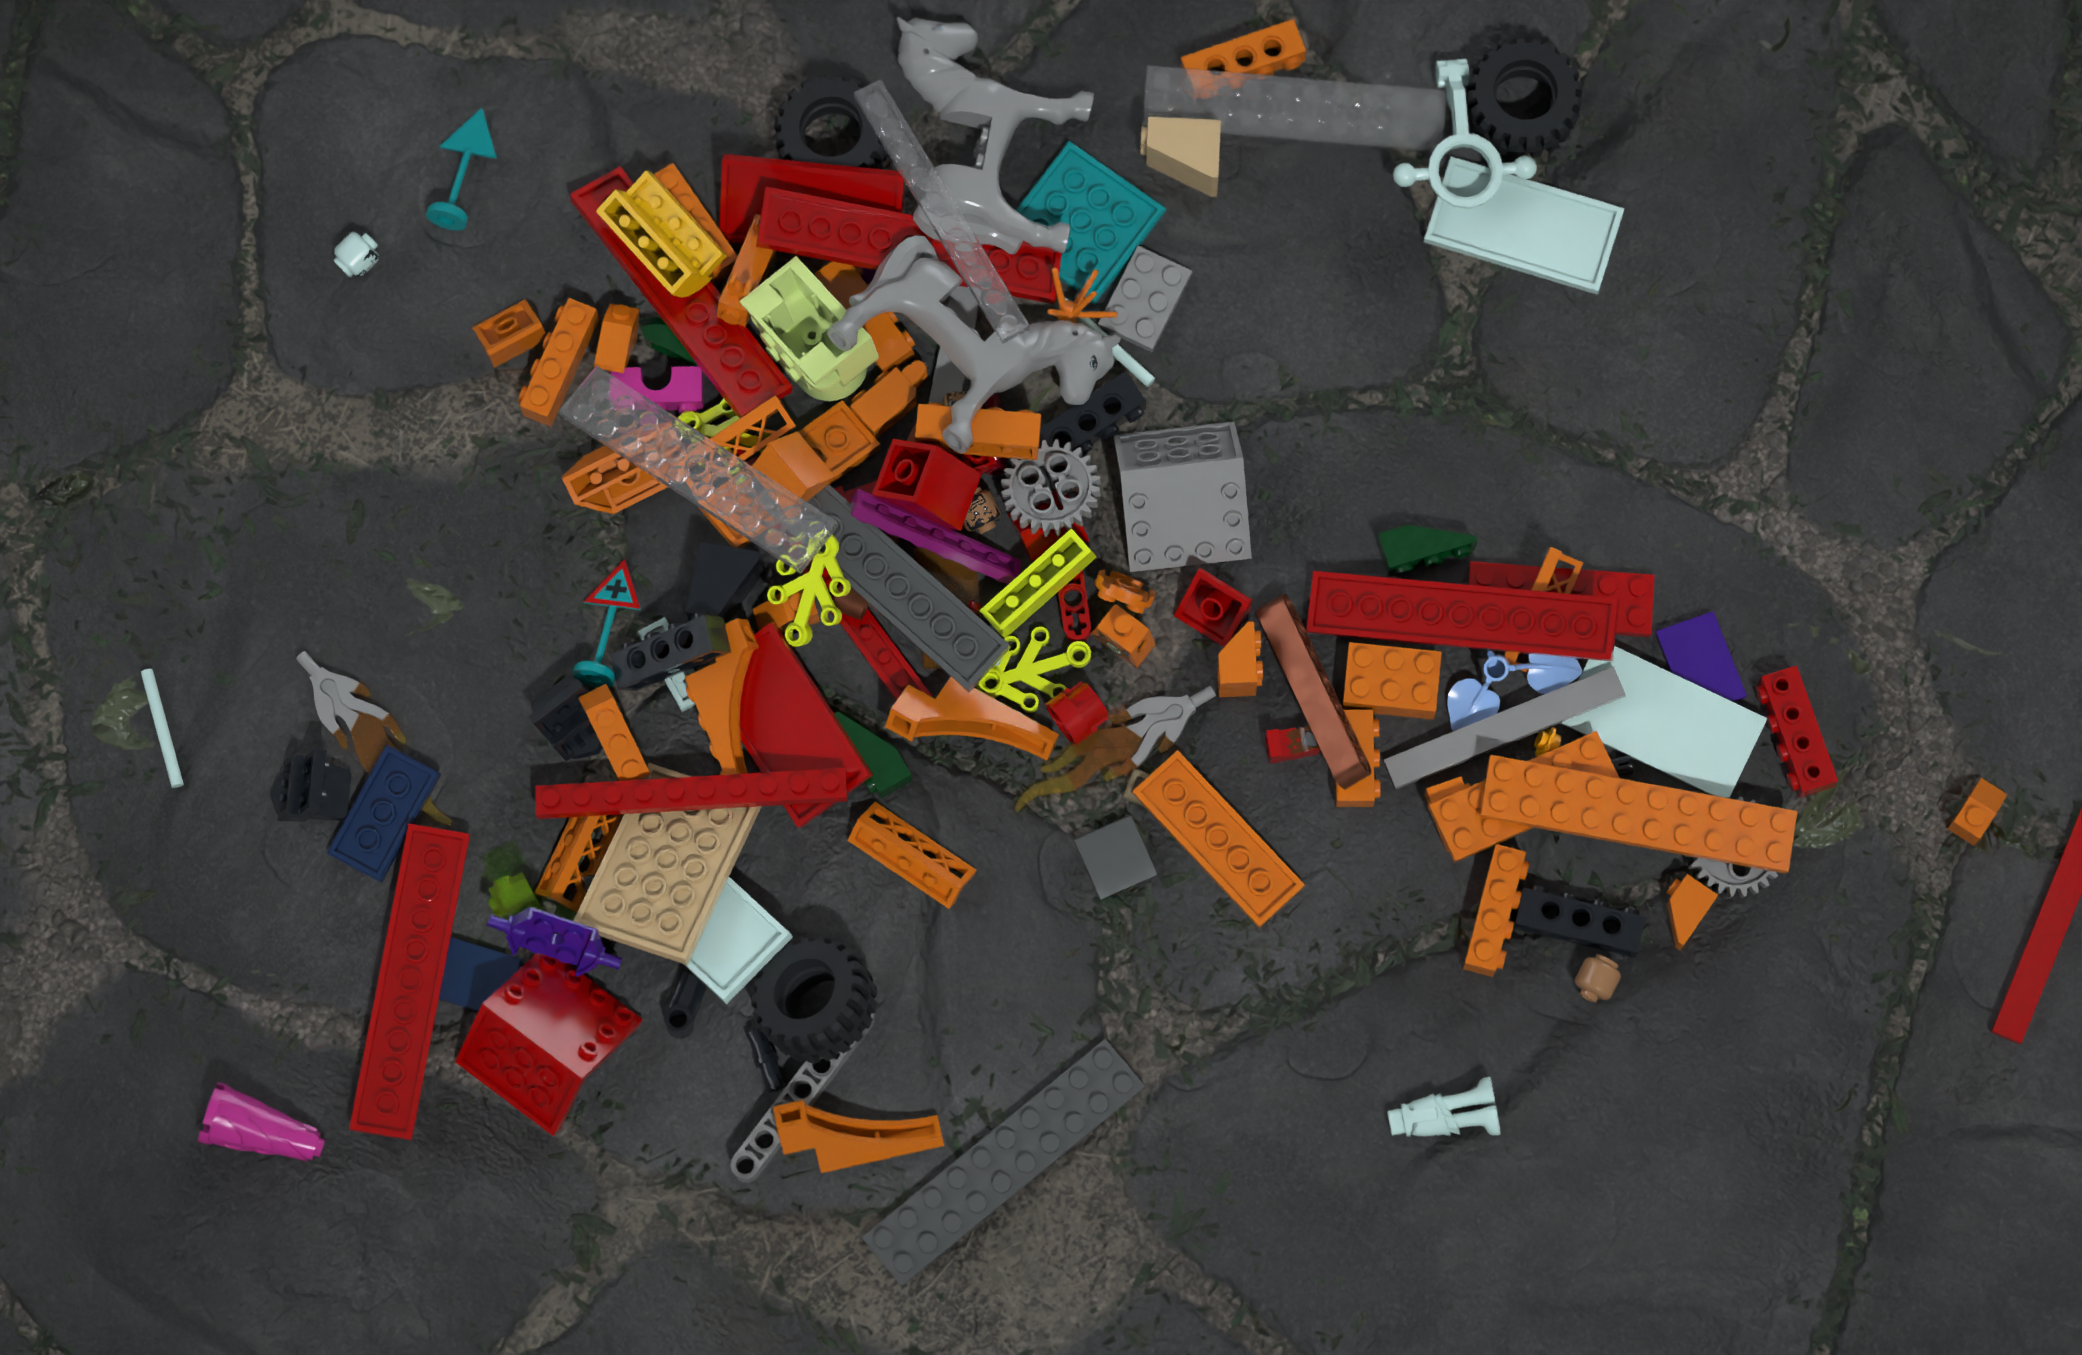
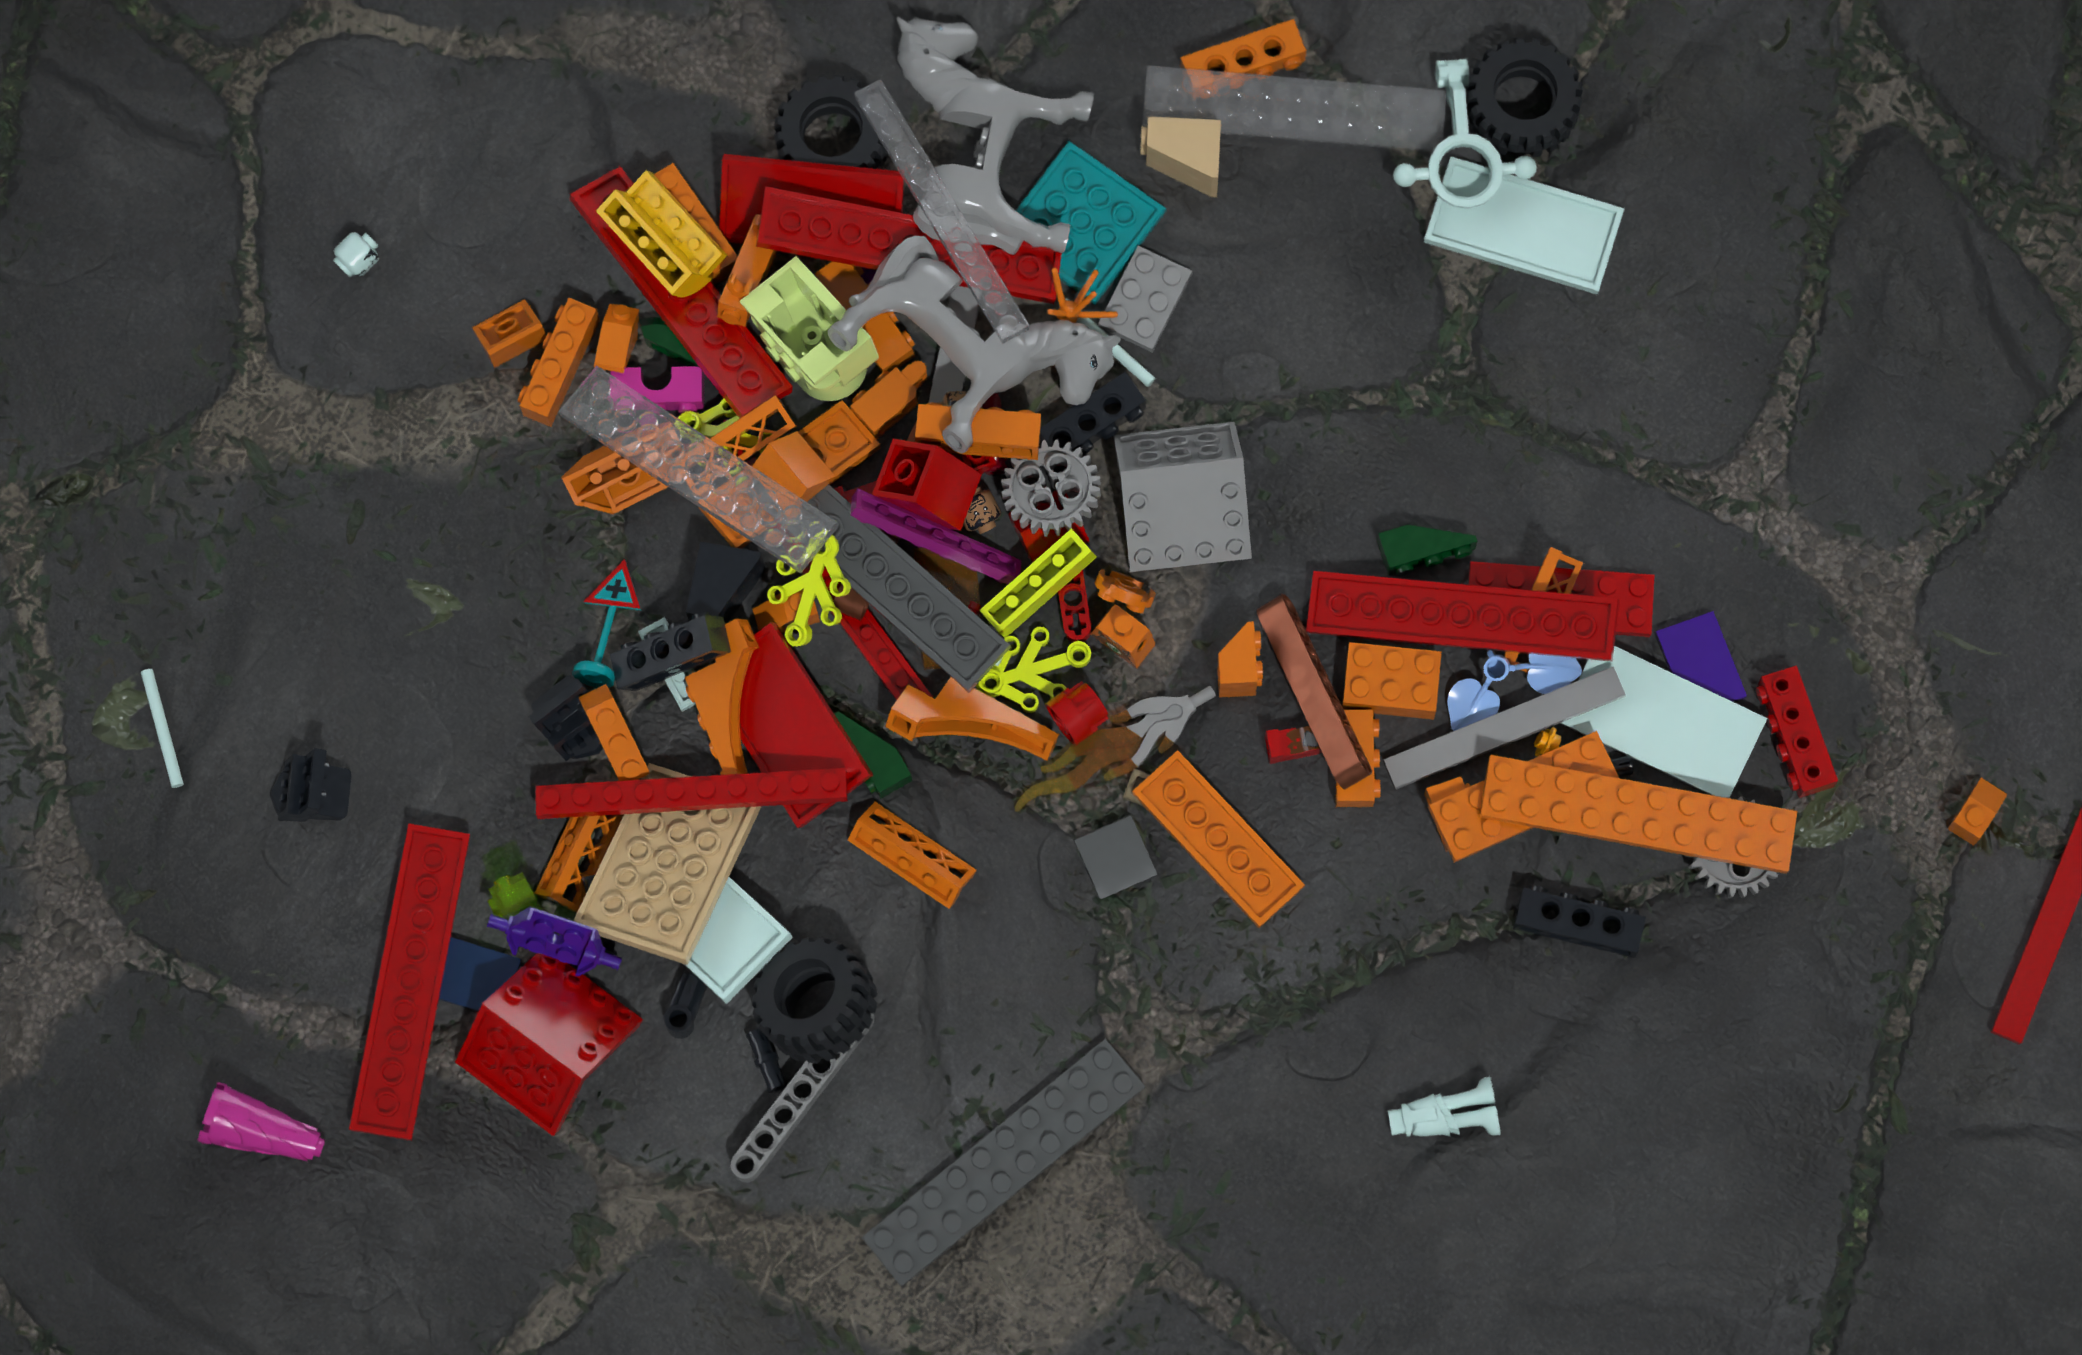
(363, 719): piece -> none
(381, 813): dark blue tile -> none
(469, 139): teal piece -> none
(851, 1141): orange arch -> none
(1213, 608): red slope -> none
(1494, 910): orange brick -> none
(1597, 978): medium nougat head -> none
(1687, 907): orange slope -> none

